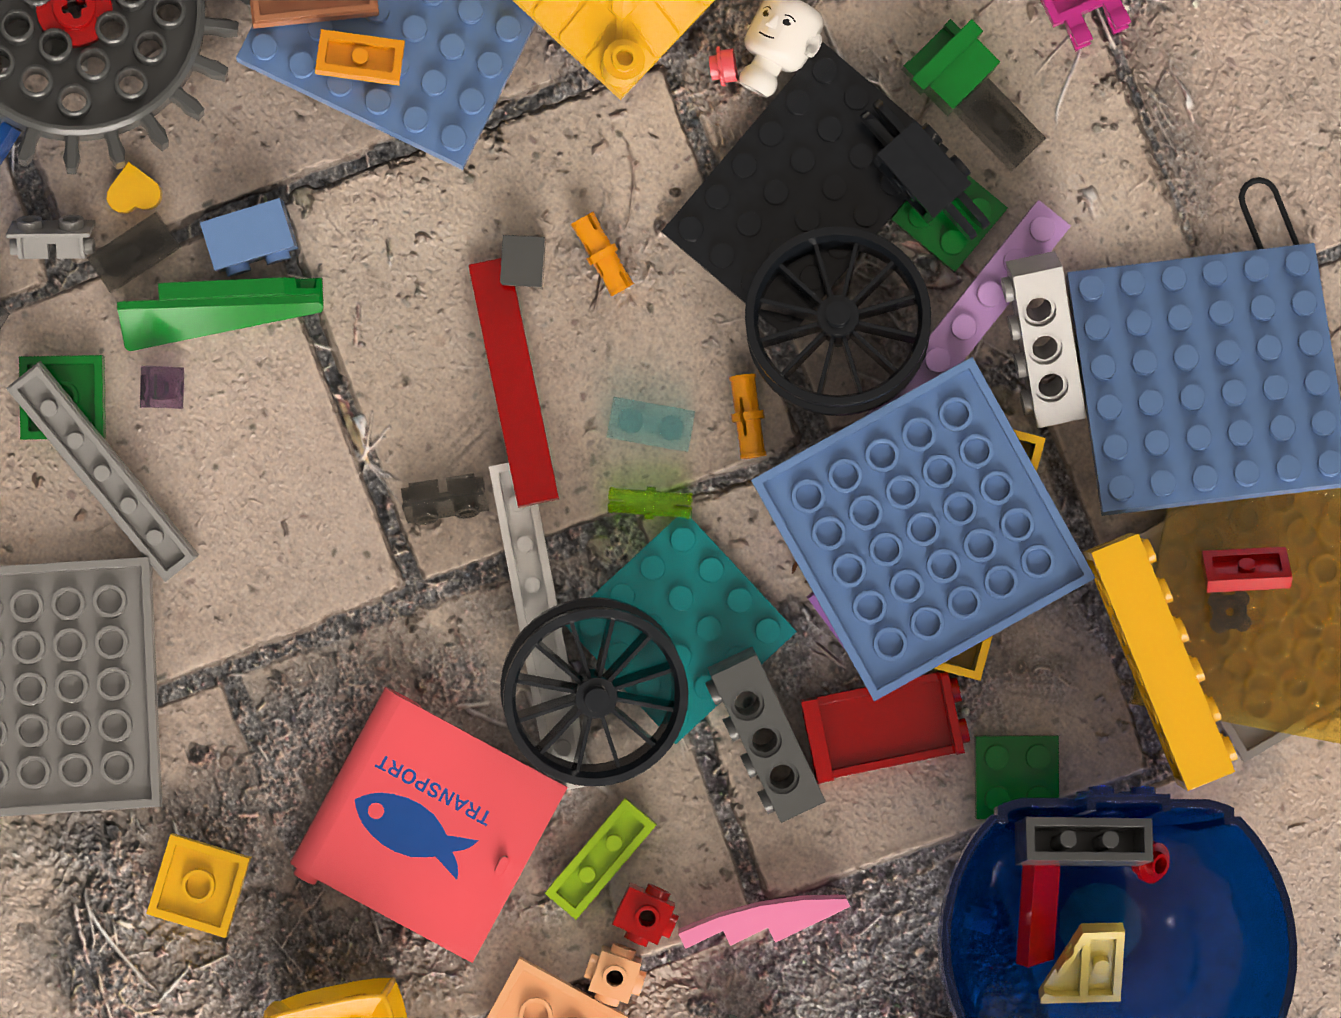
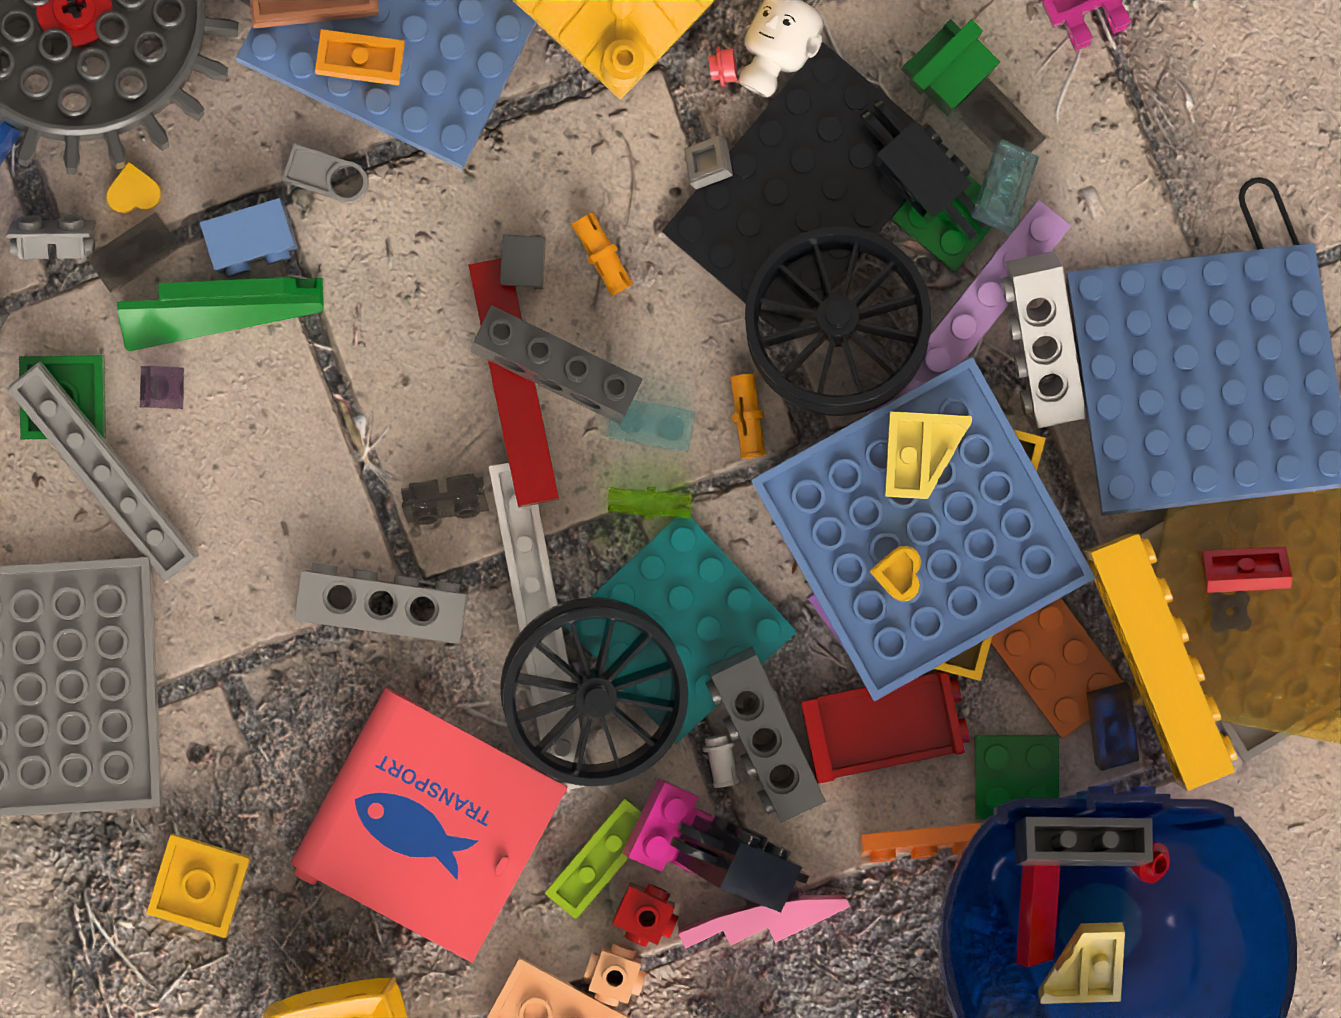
(316, 170): none -> light grey piece
(316, 607): none -> light grey brick
(556, 364): none -> dark grey brick
(659, 823): none -> dark pink plate
(708, 162): none -> light grey tile
(721, 760): none -> white pin
(739, 861): none -> black brick
(898, 573): none -> yellow tile
(919, 842): none -> orange plate
(920, 451): none -> light yellow wing
(1005, 186): none -> clear light blue plate
(1055, 664): none -> orange plate
(1113, 726): none -> clear smoke plate

